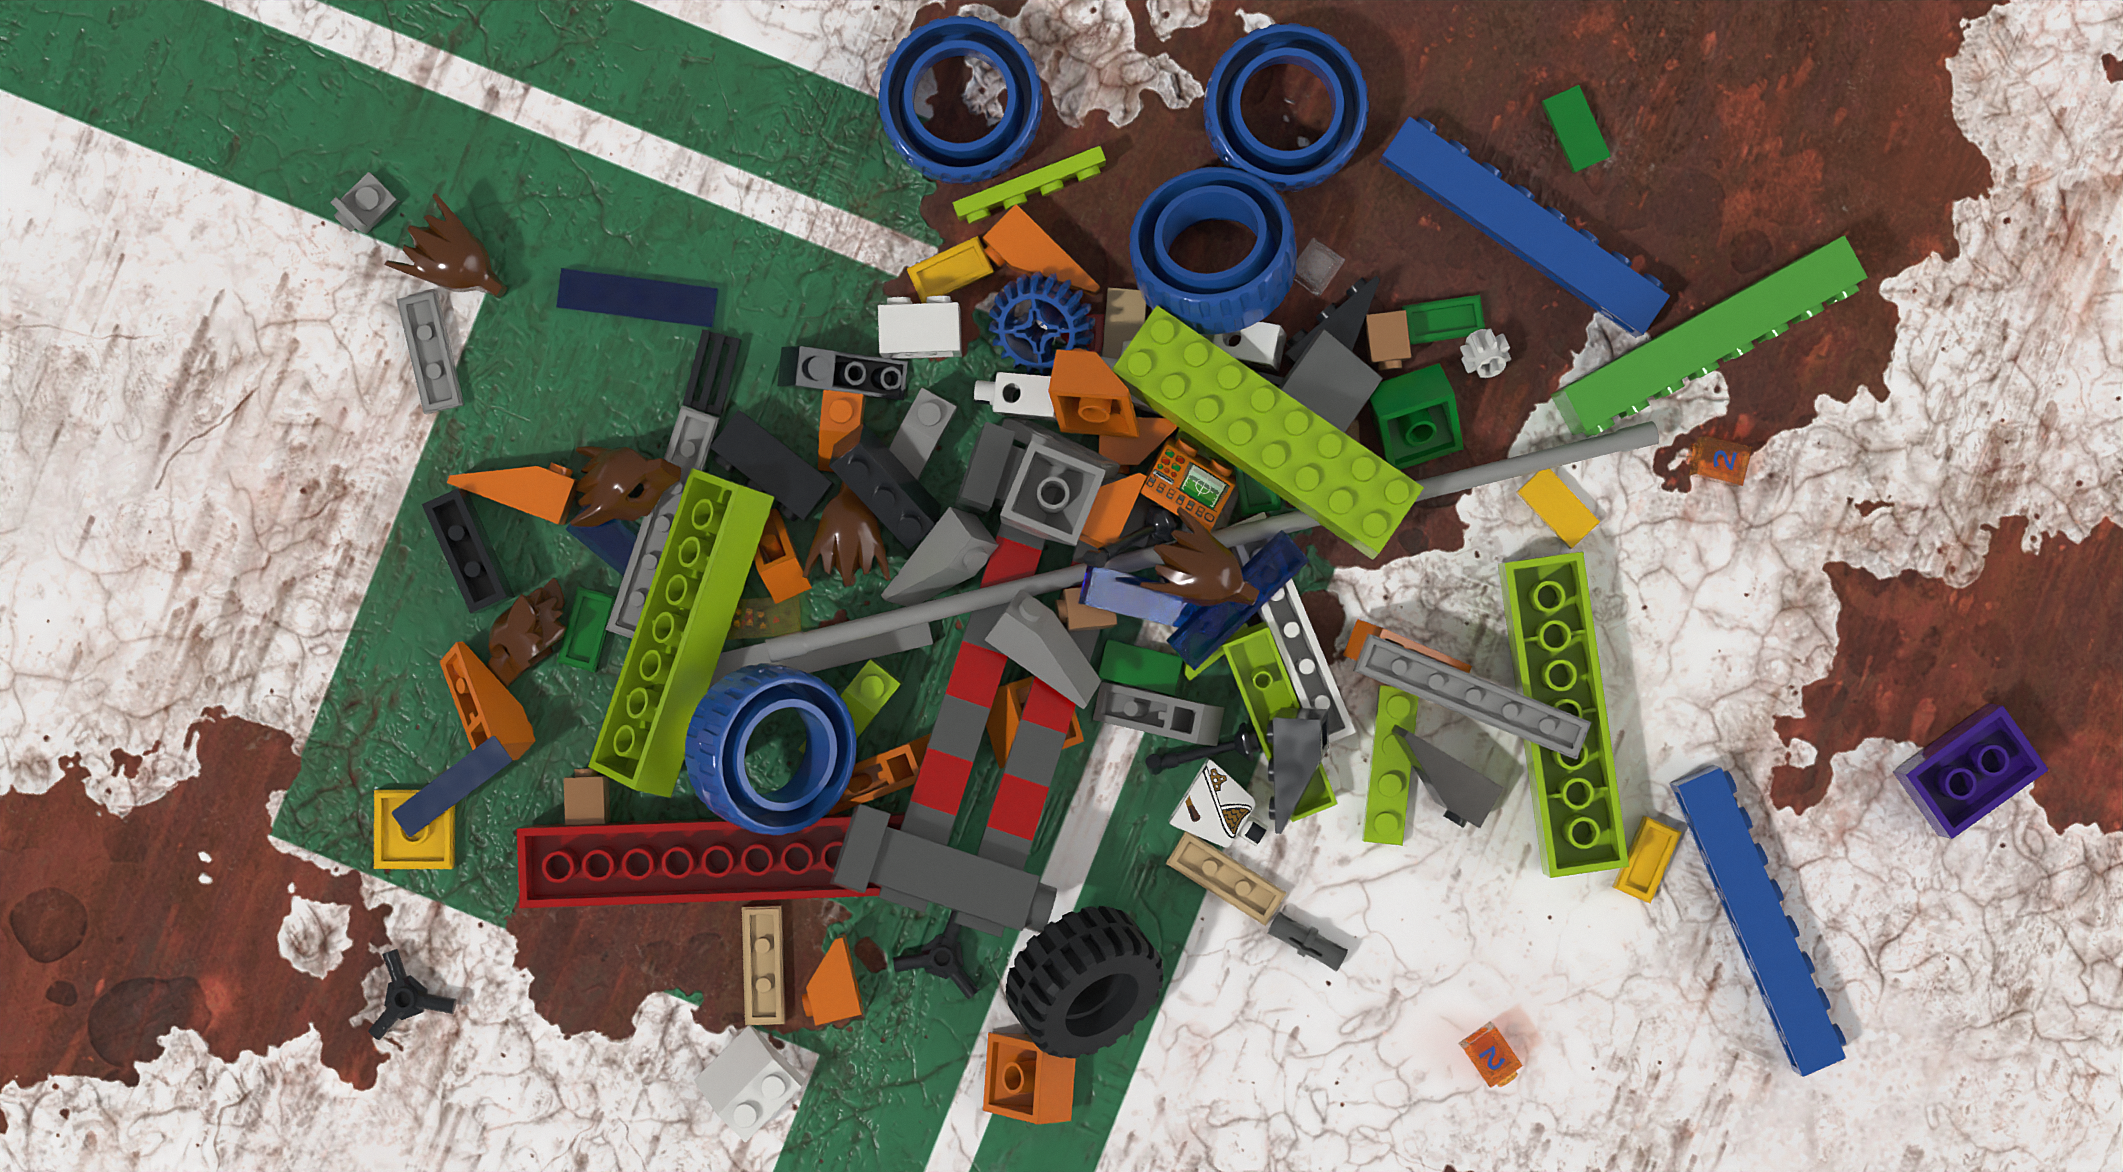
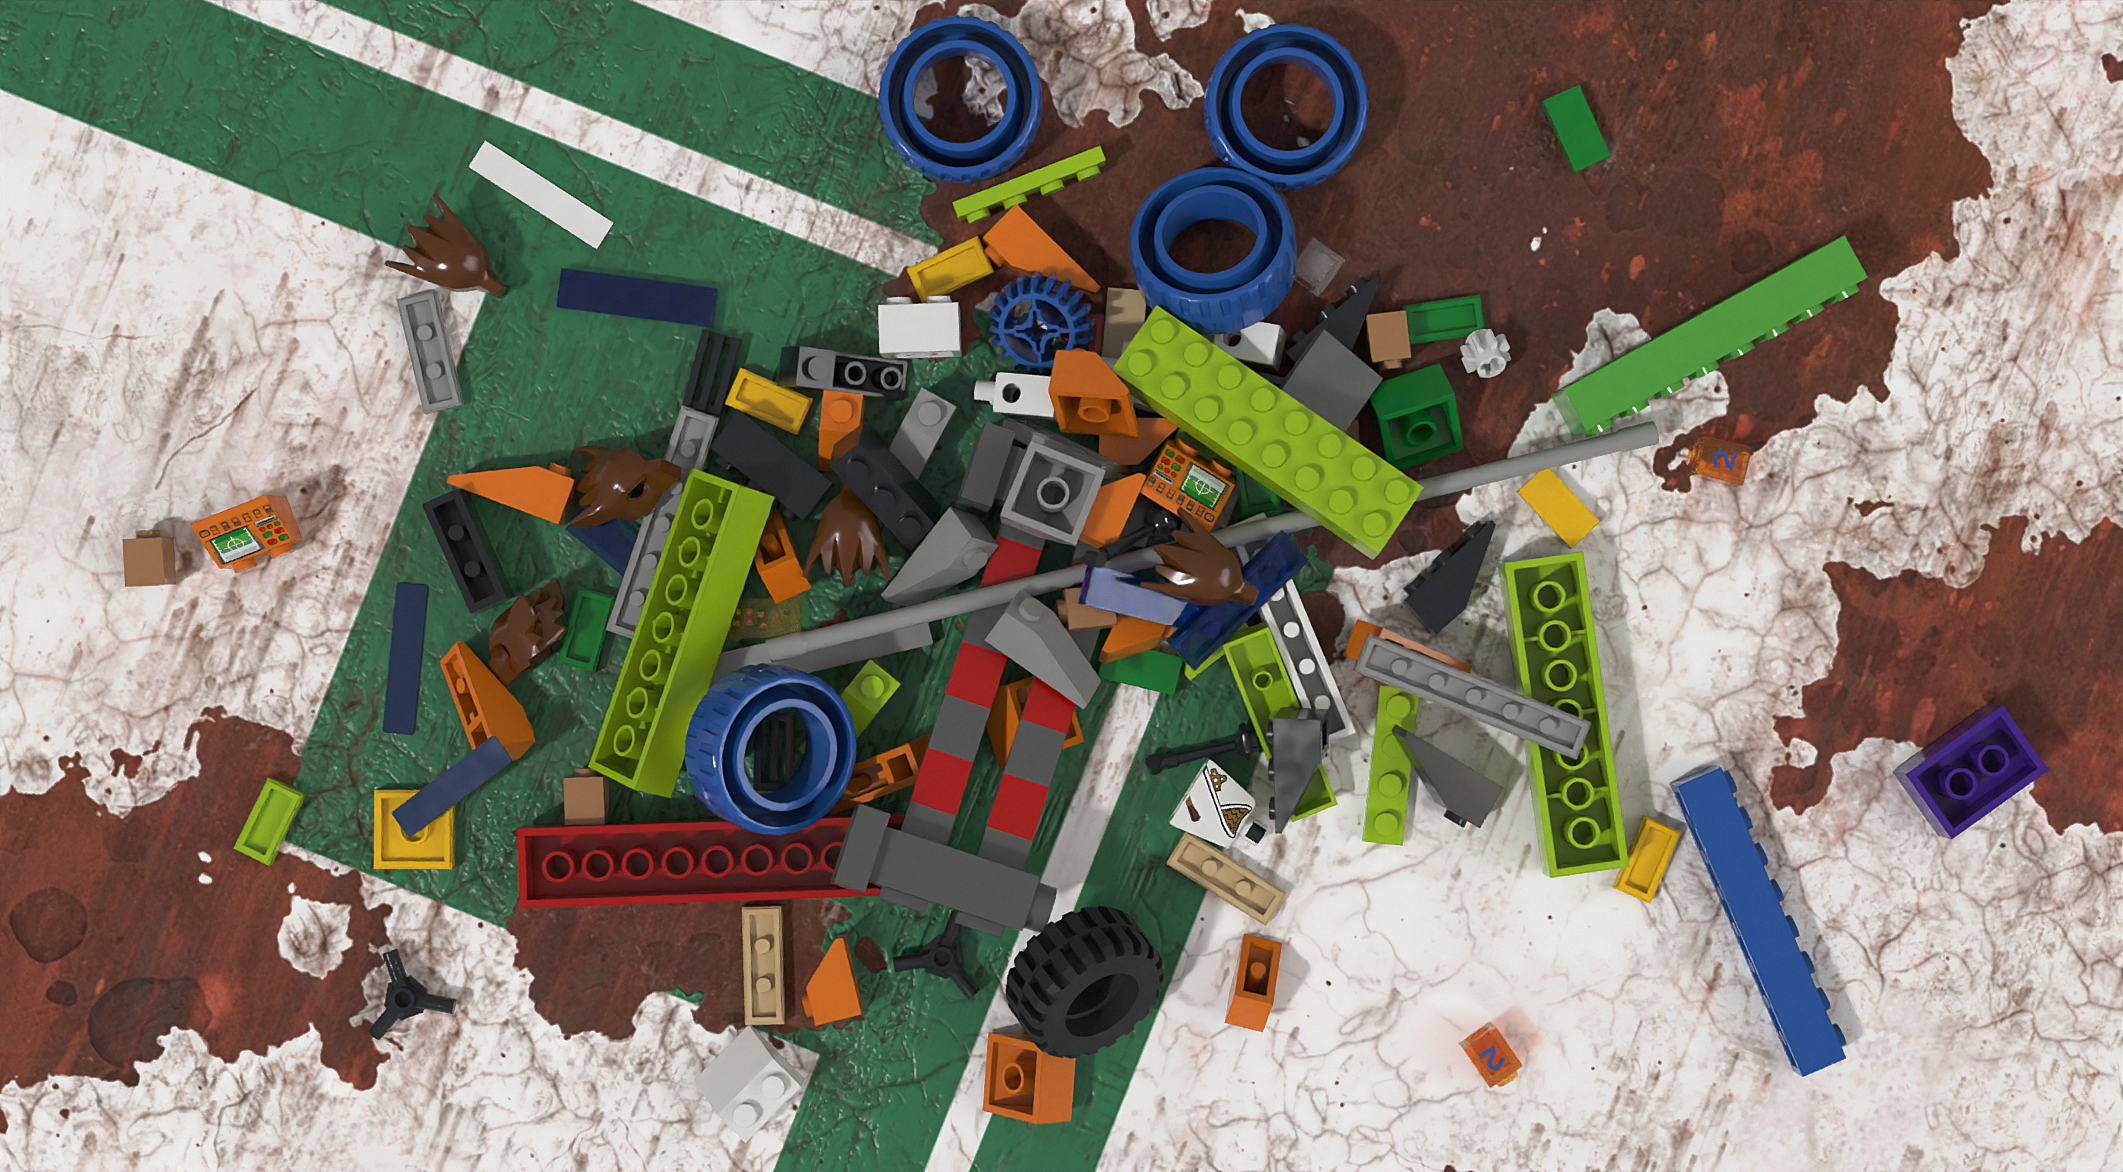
(149, 560): none -> medium nougat brick
(249, 532): none -> orange slope
(270, 821): none -> lime tile
(364, 204): light grey bracket -> none
(405, 658): none -> dark blue sticker
(541, 194): none -> white sticker
(768, 401): none -> yellow tile
(773, 784): none -> black tile
(900, 566): none -> dark blue sticker
(1132, 637): none -> orange slope
(1159, 714): light grey slope -> none
(1253, 983): none -> orange slope
(1307, 941): dark grey pin -> none
(1447, 588): none -> black slope
(1524, 227): blue brick -> none

